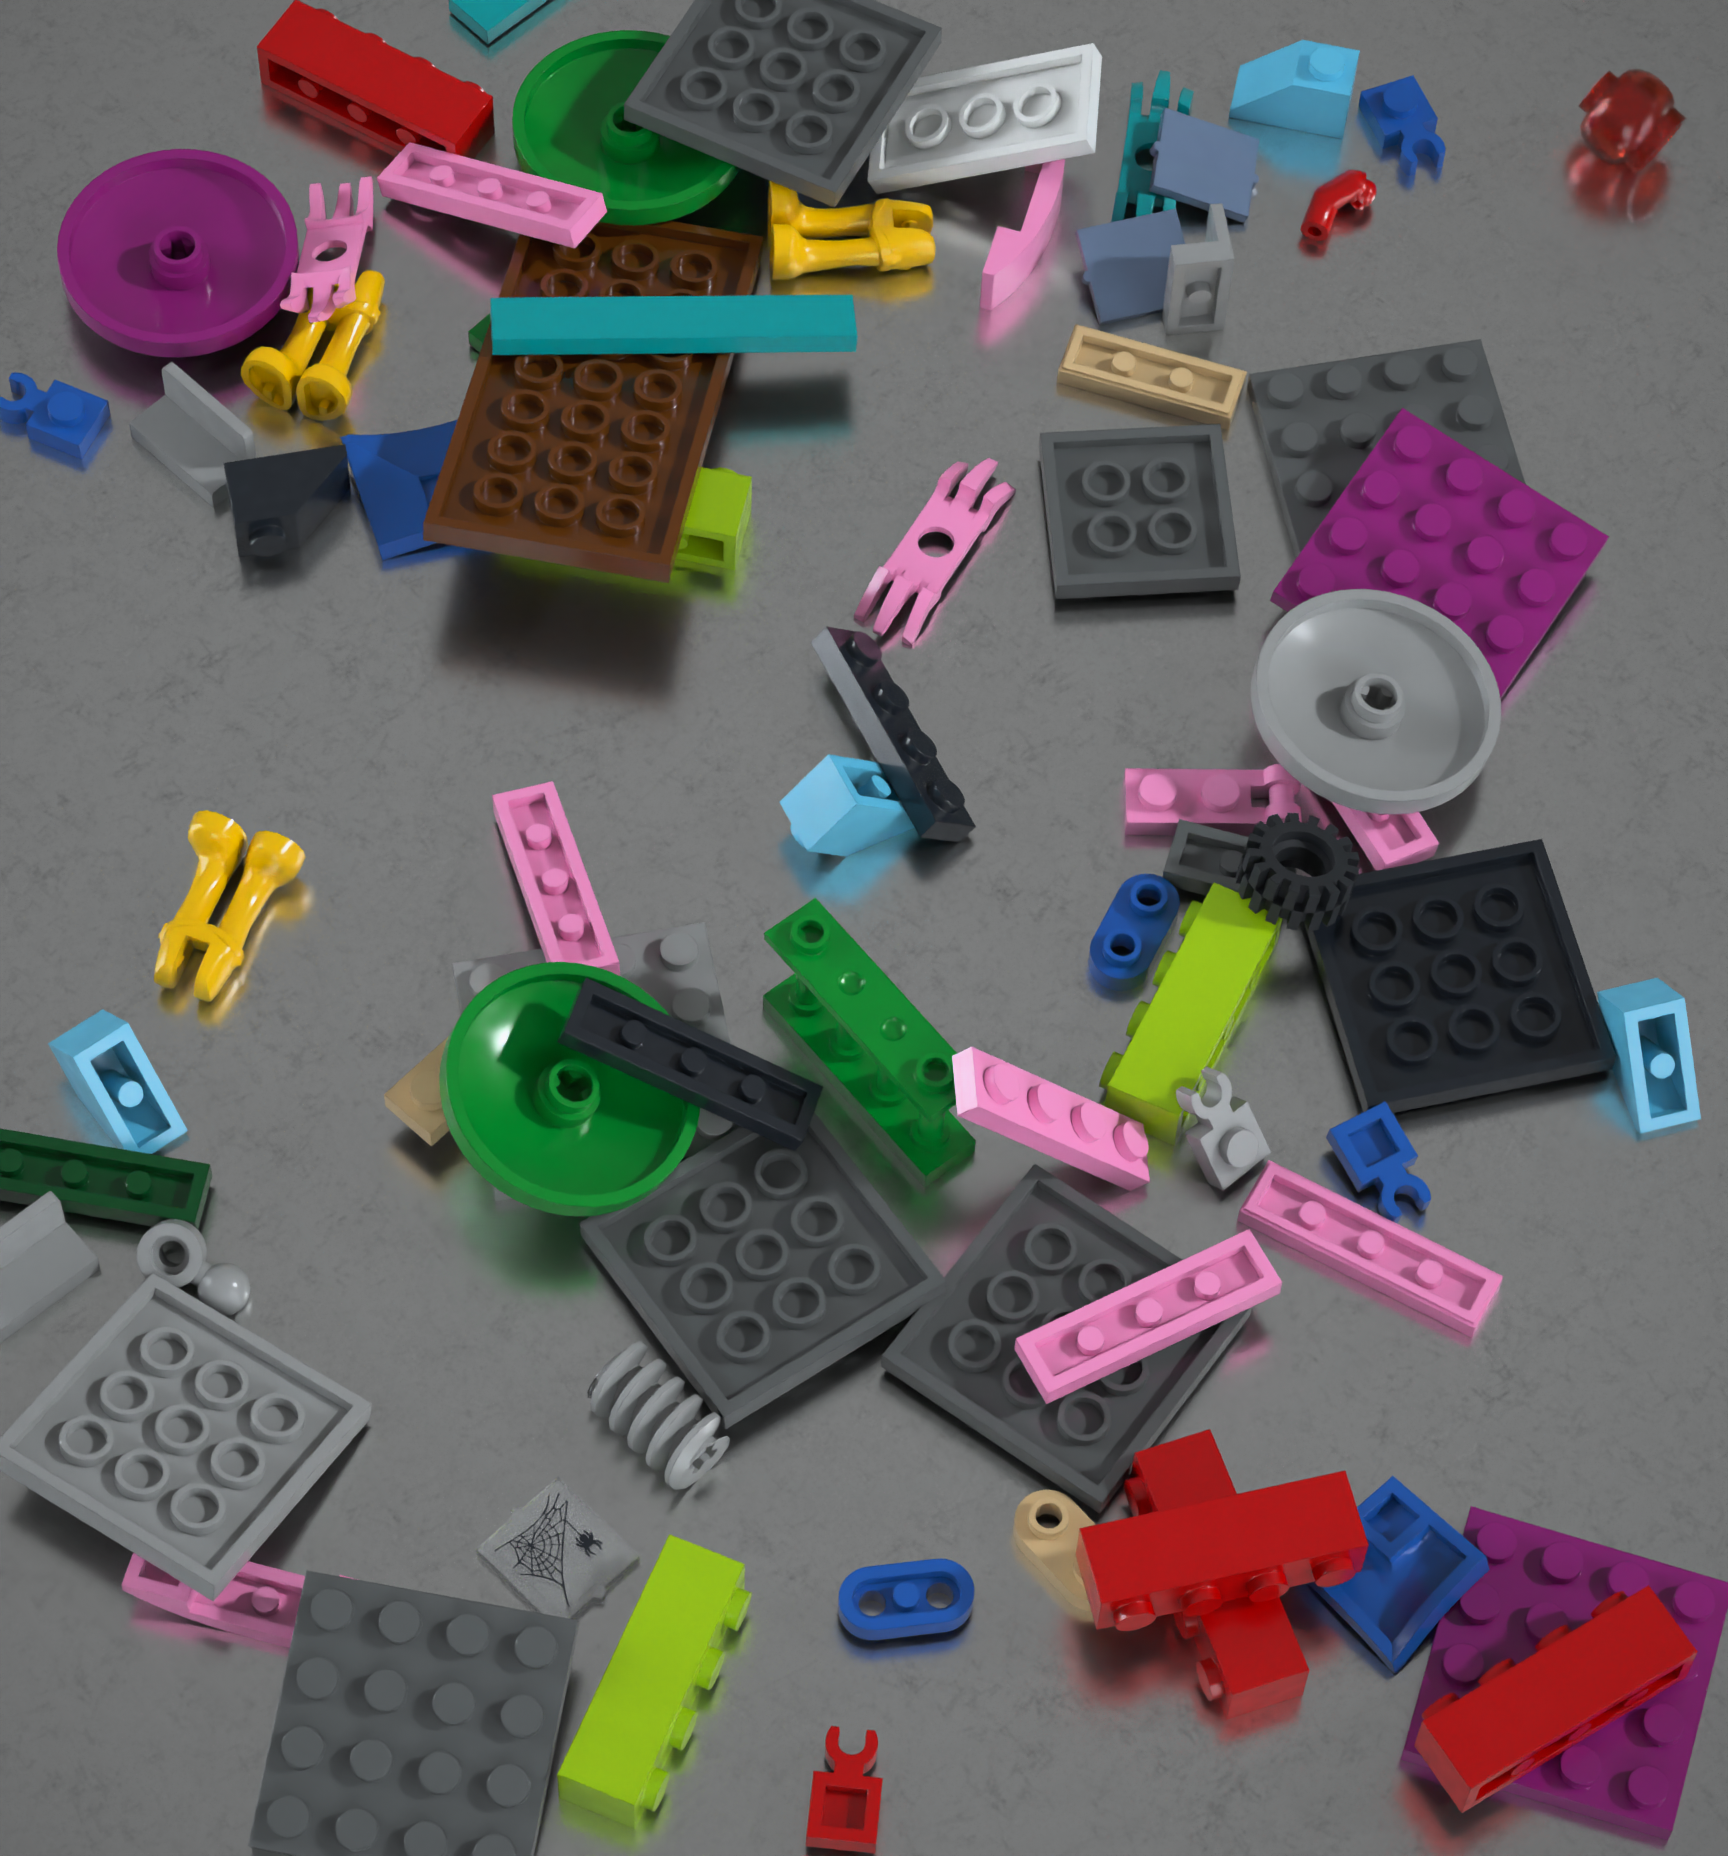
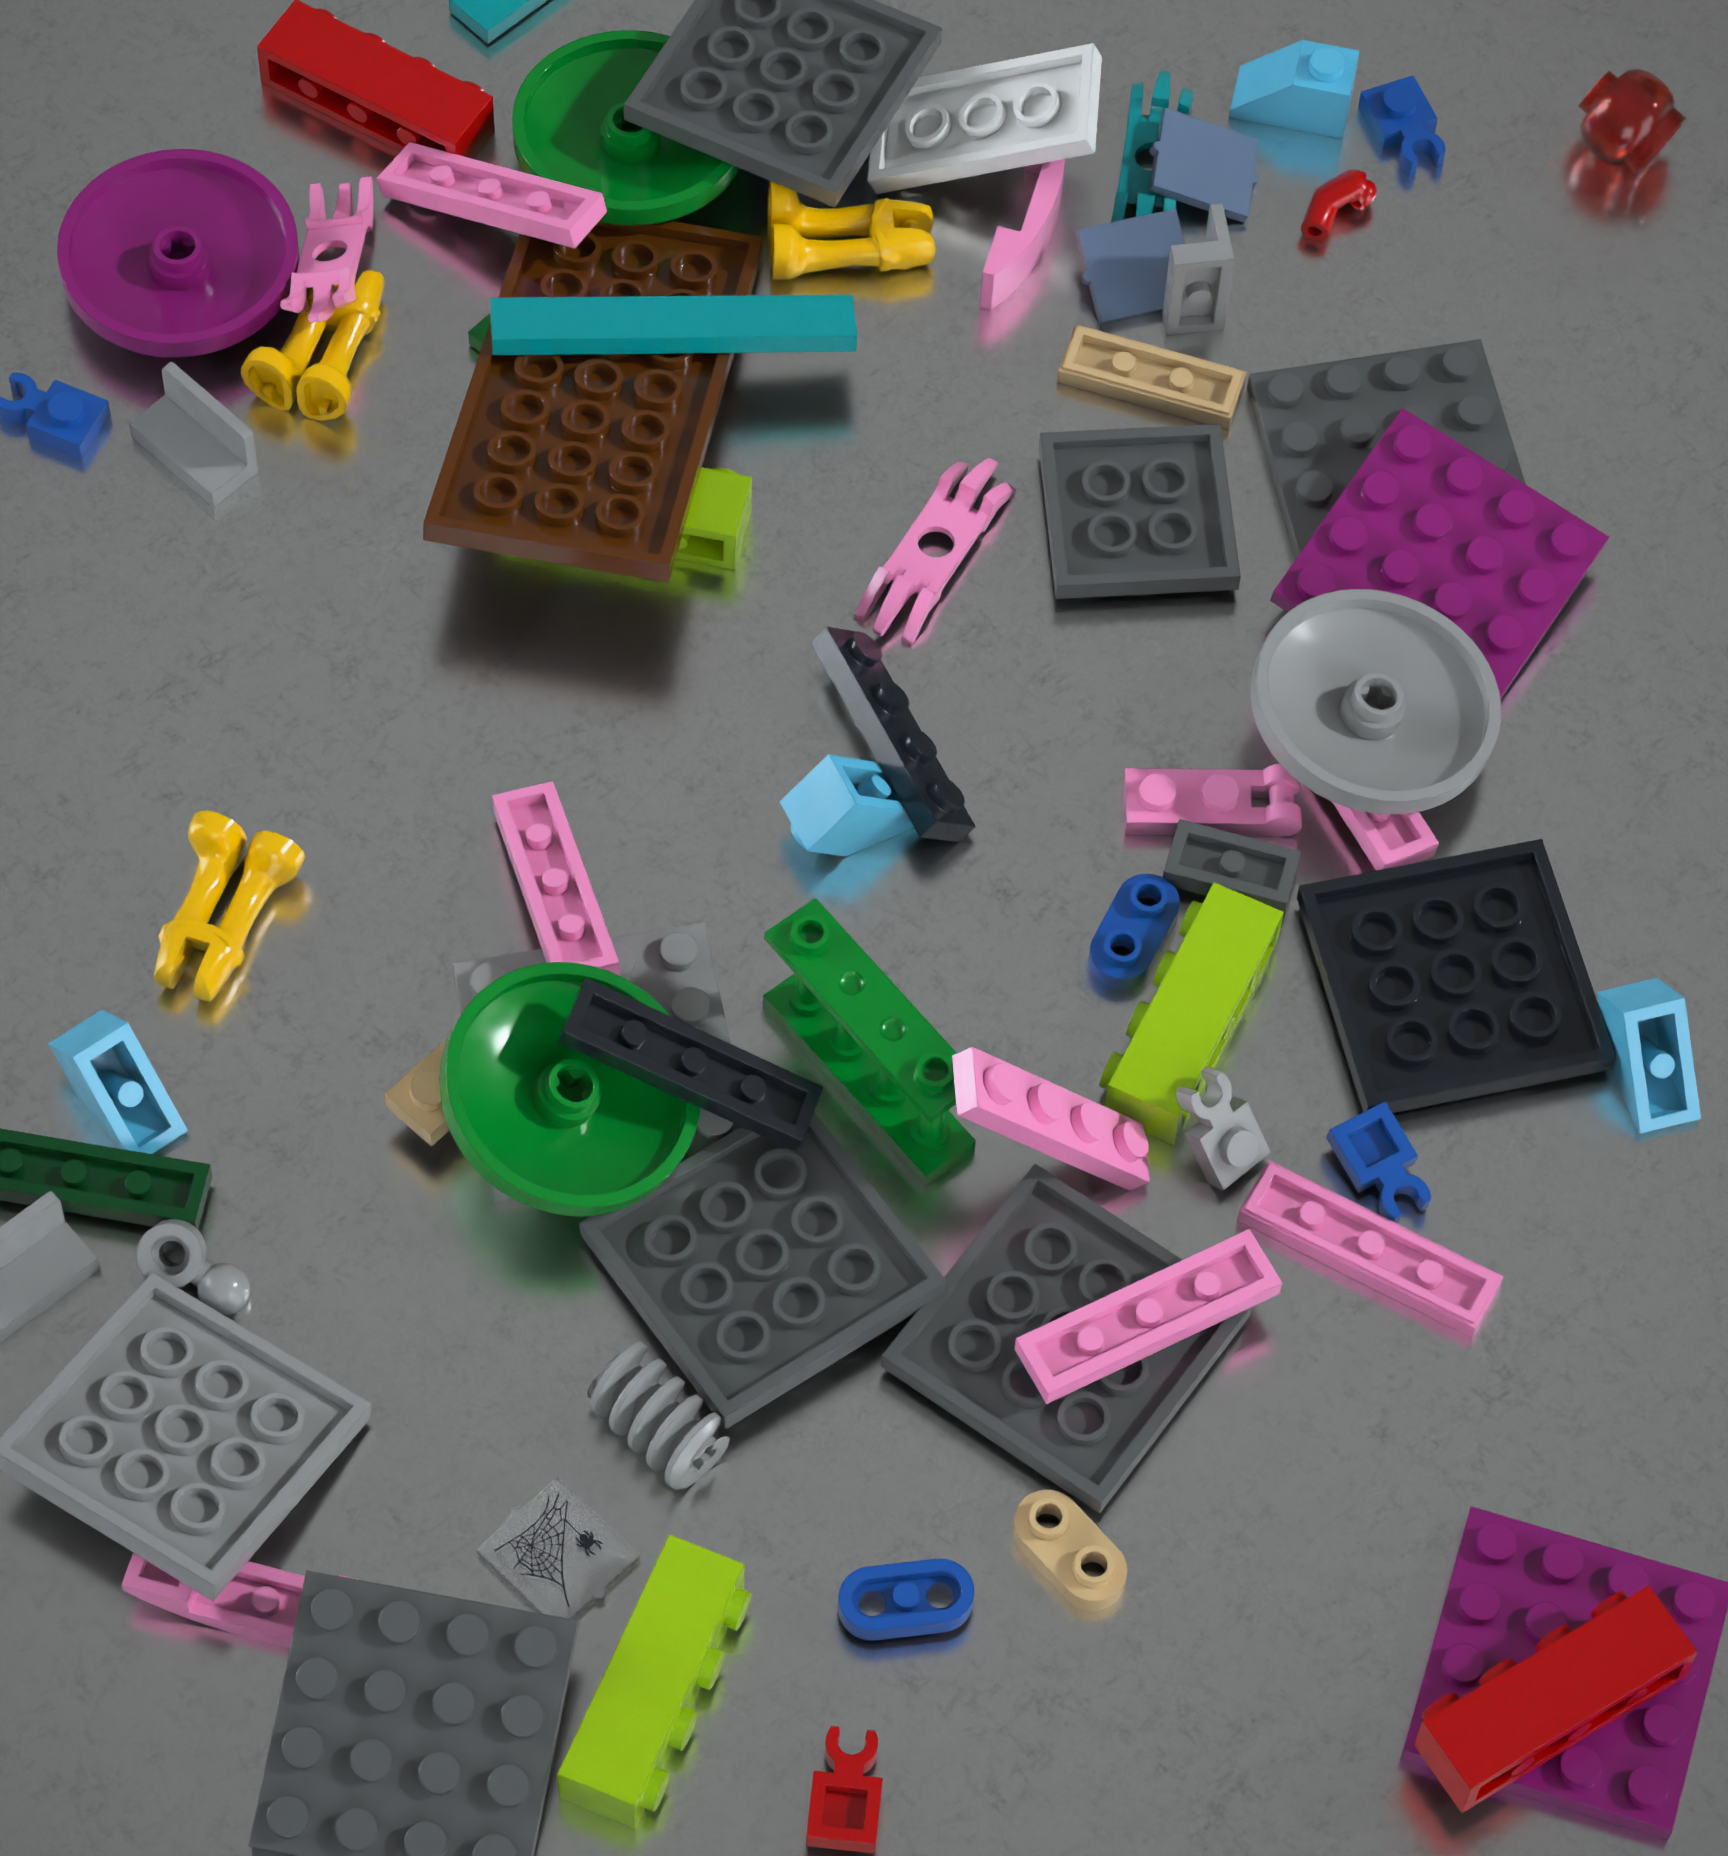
(284, 497): black slope -> none
(397, 482): blue plate -> none
(1221, 1551): red brick -> none
(1244, 1644): red brick -> none
(1291, 895): black tyre -> none
(1409, 1574): blue plate -> none

